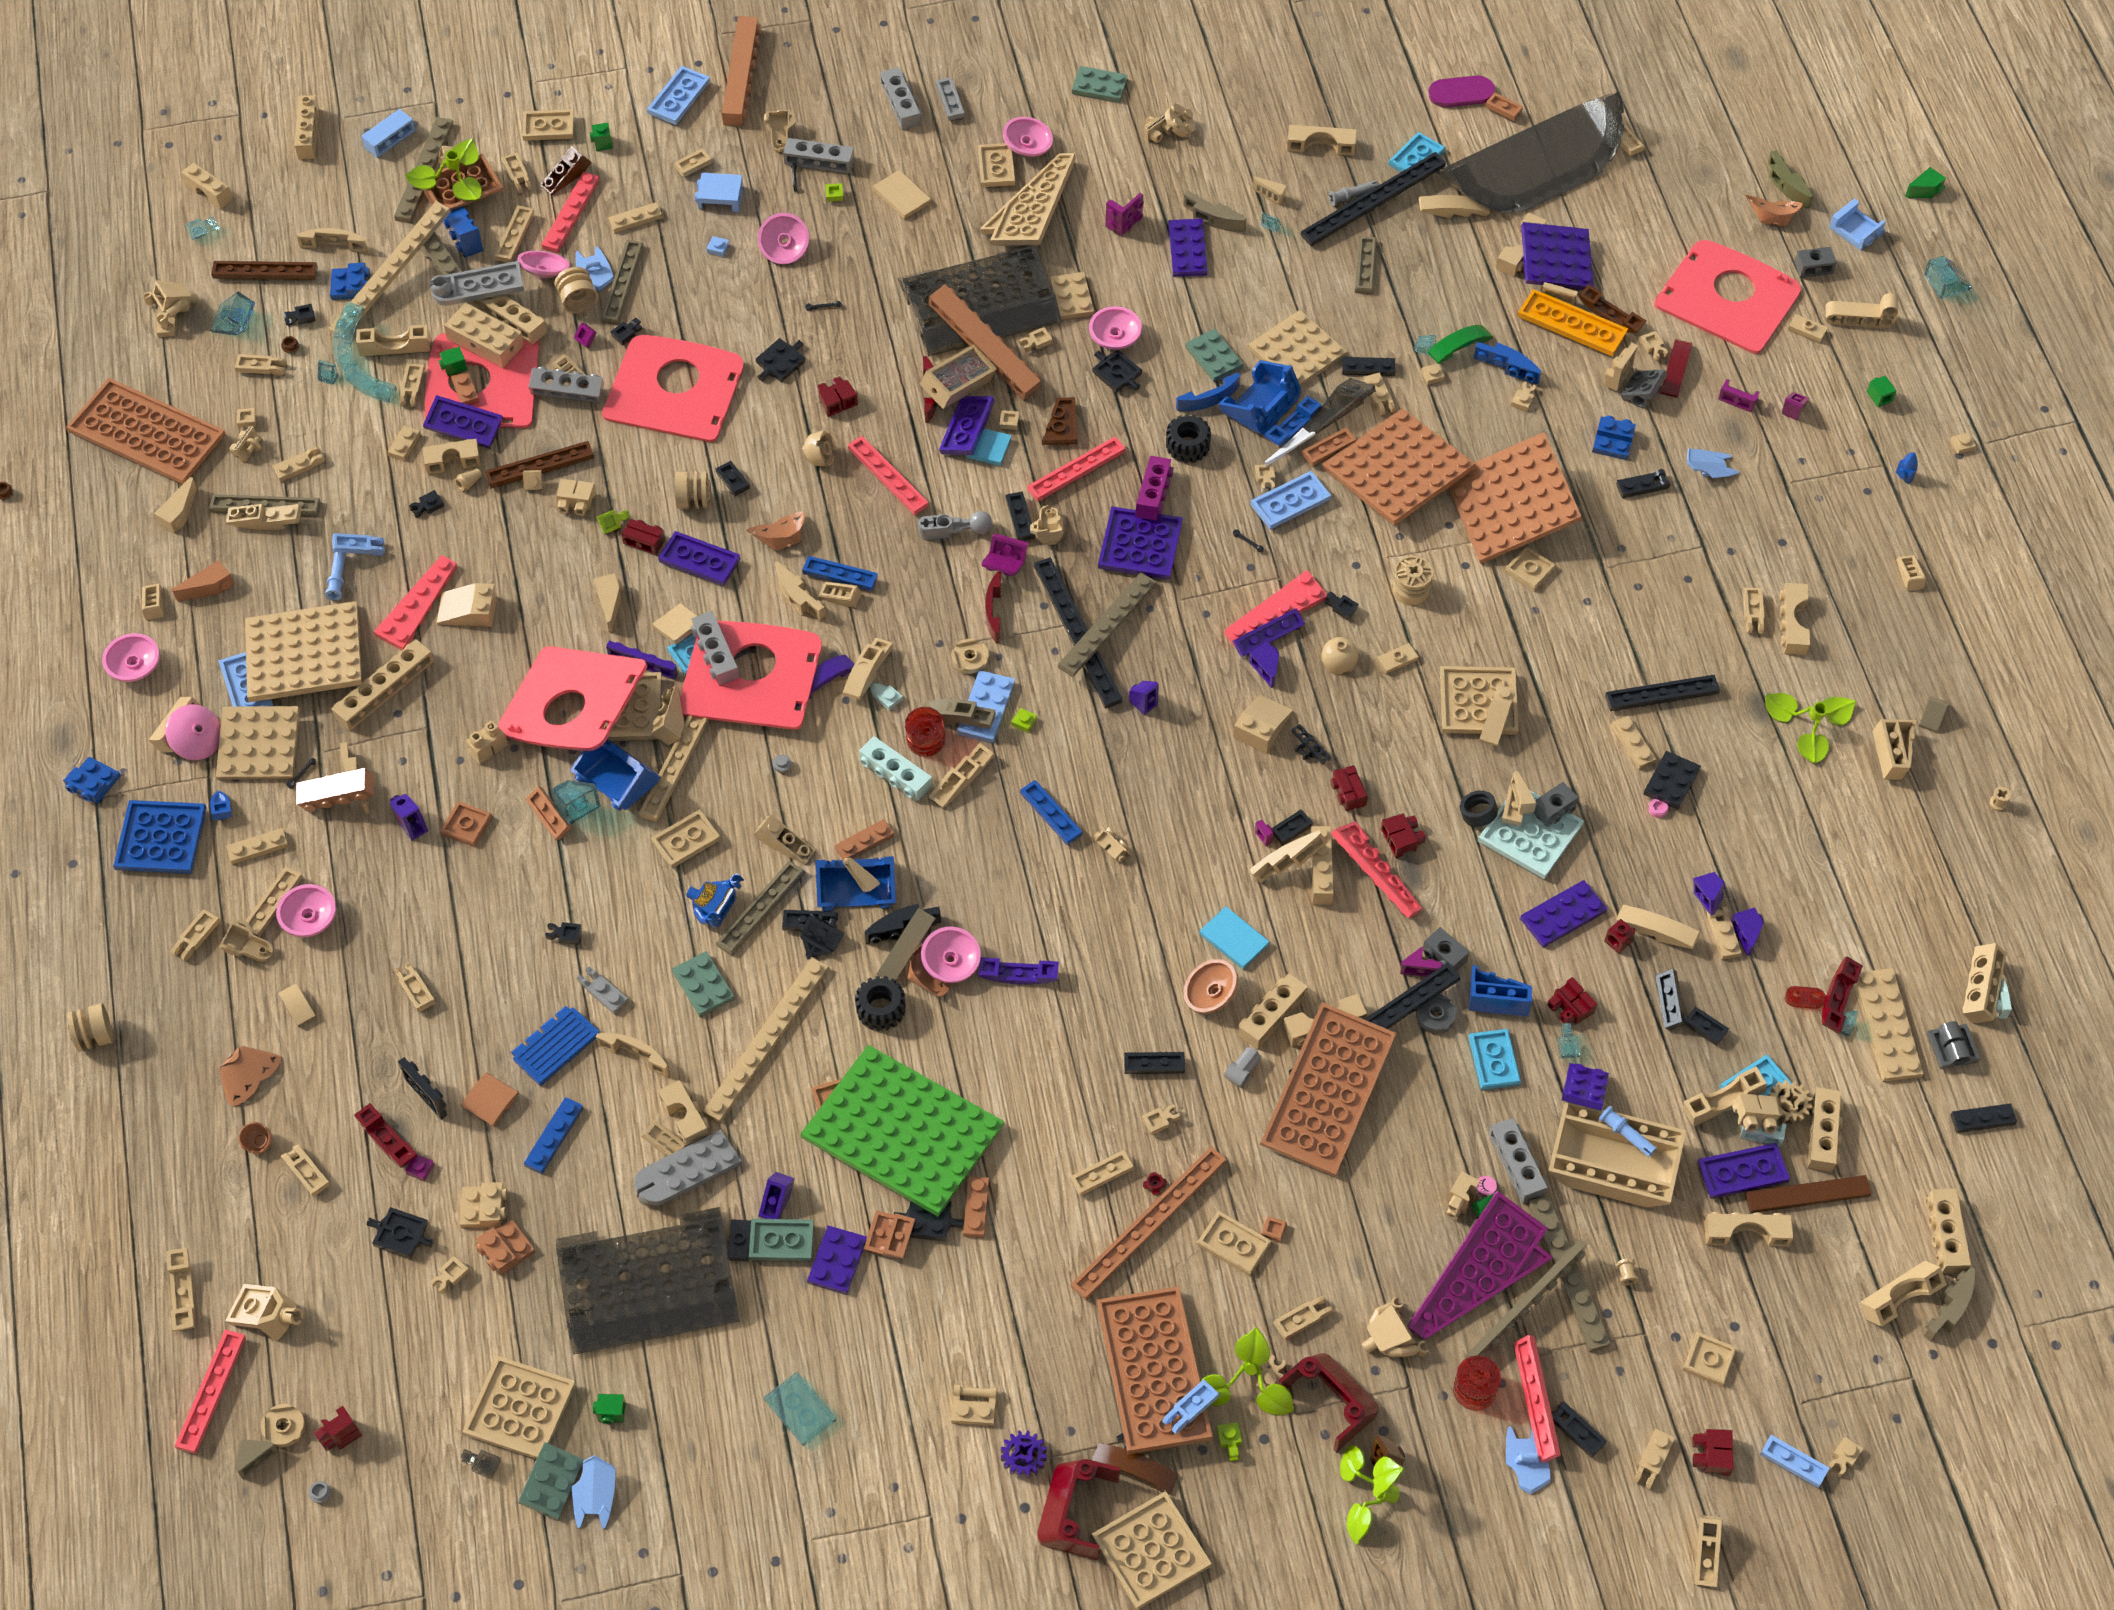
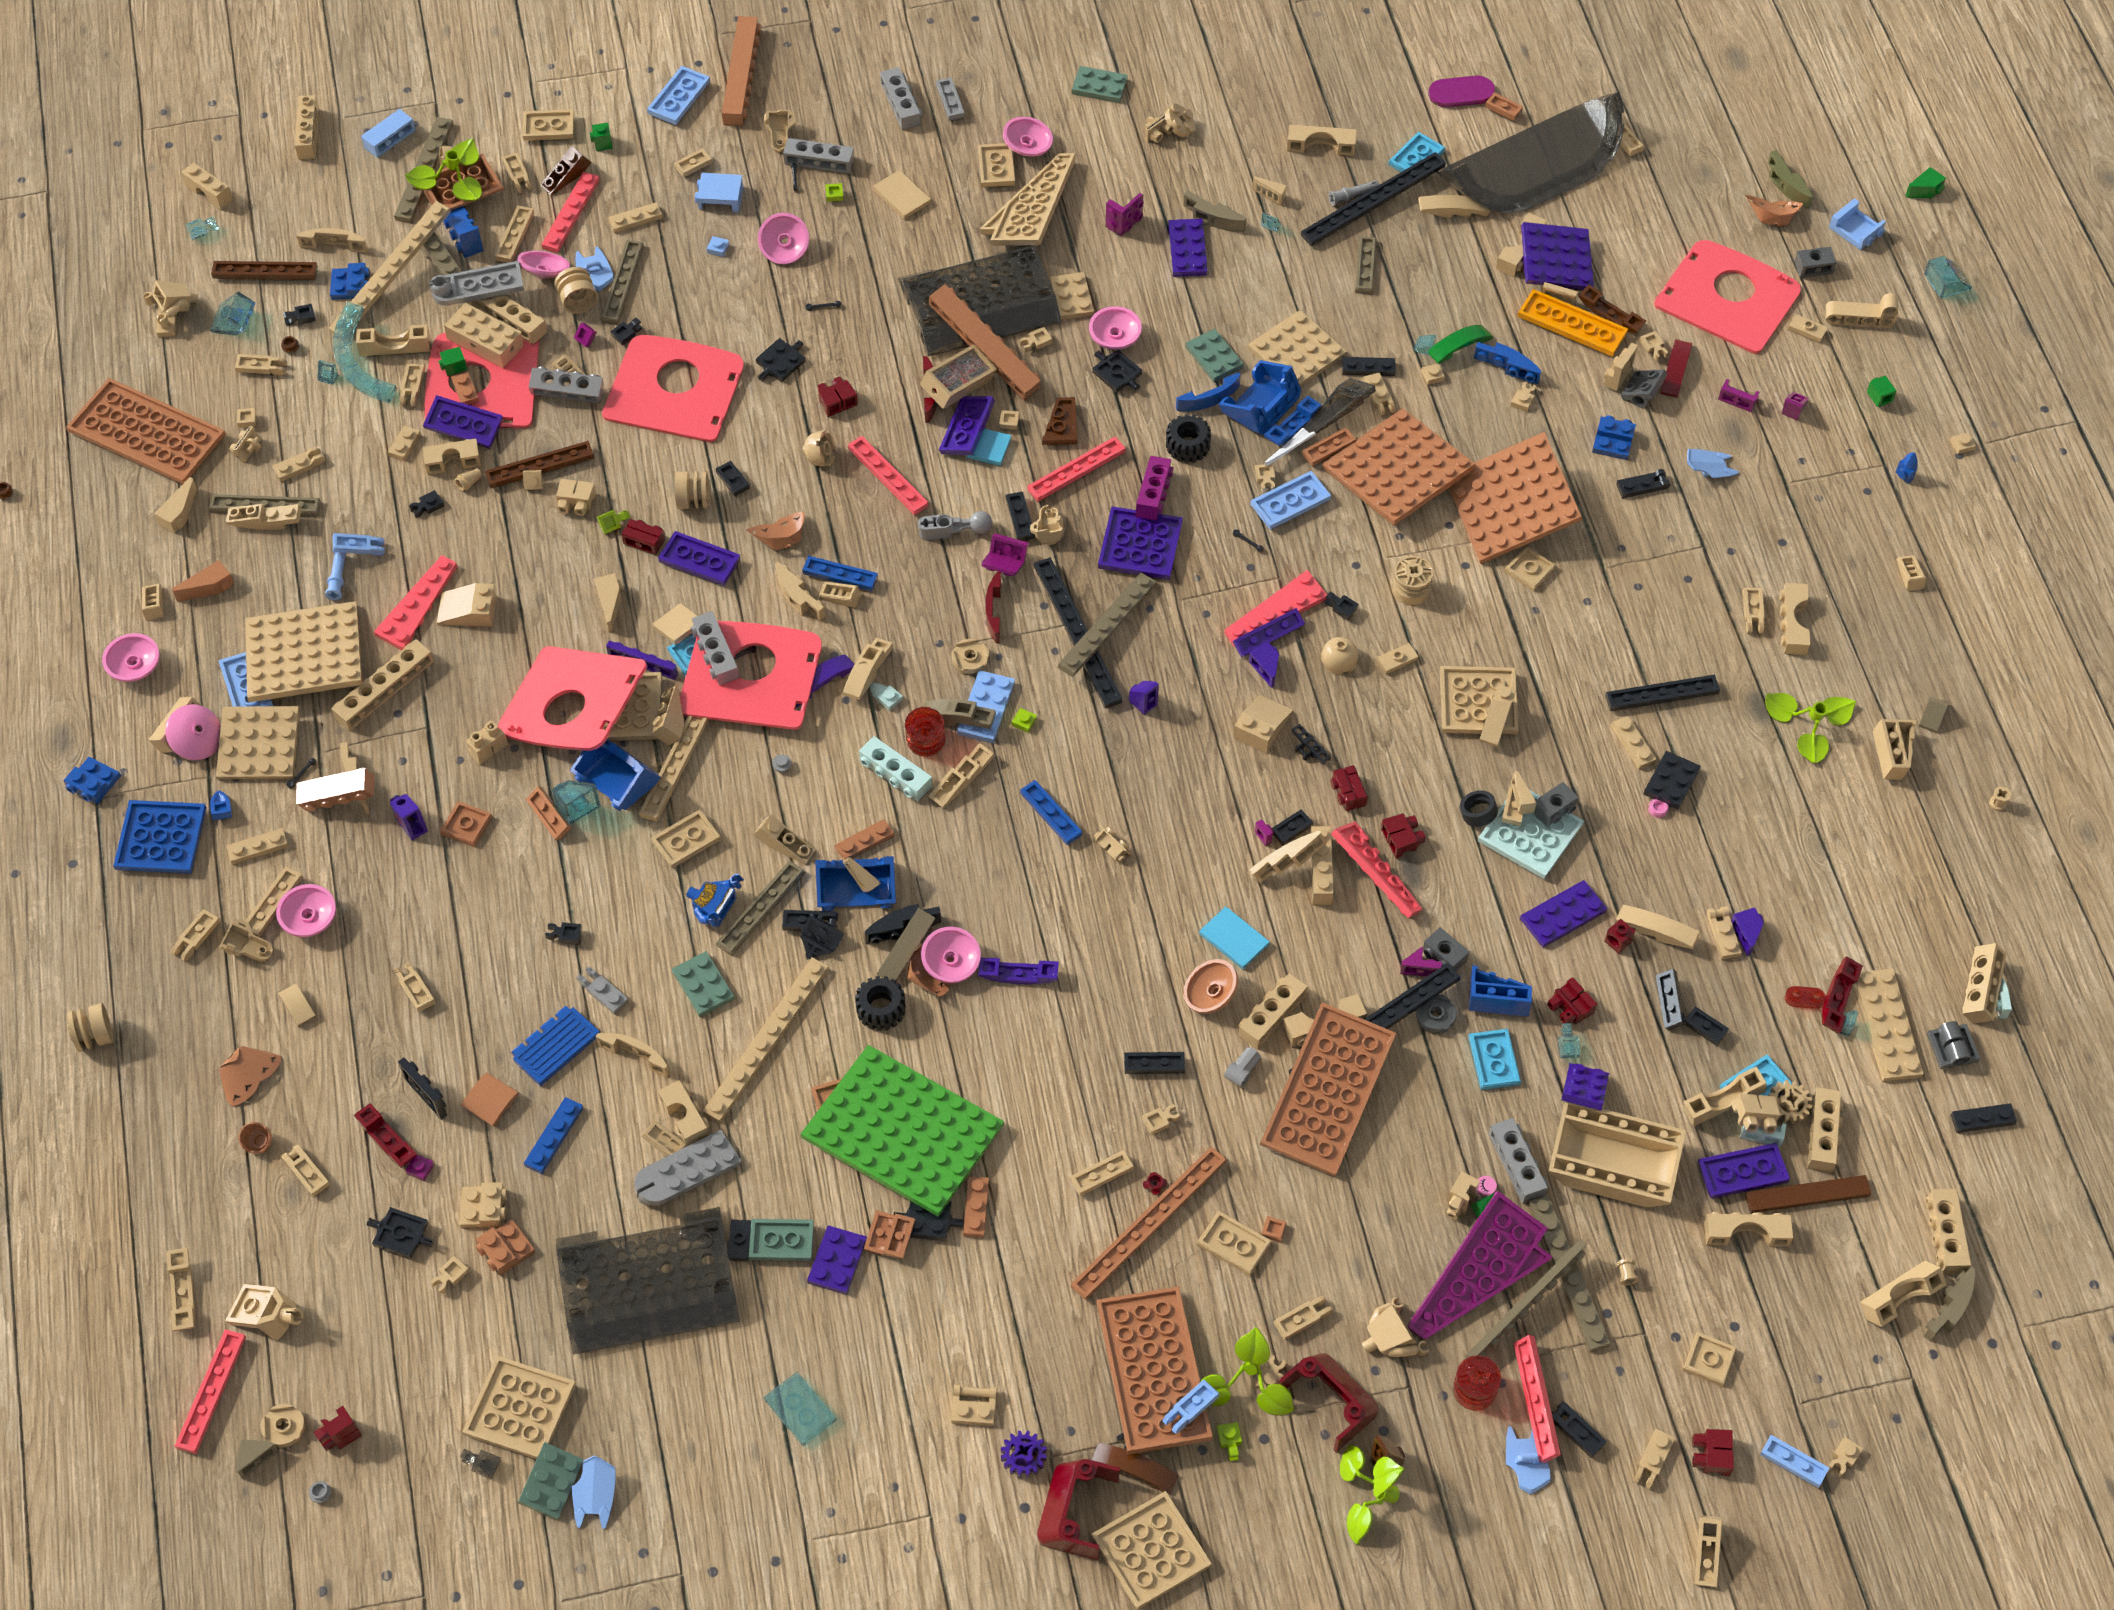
(610, 1408): green brick -> none
(776, 1195): dark purple slope -> none
(1620, 1126): light blue pin -> none
(1709, 891): dark purple slope -> none

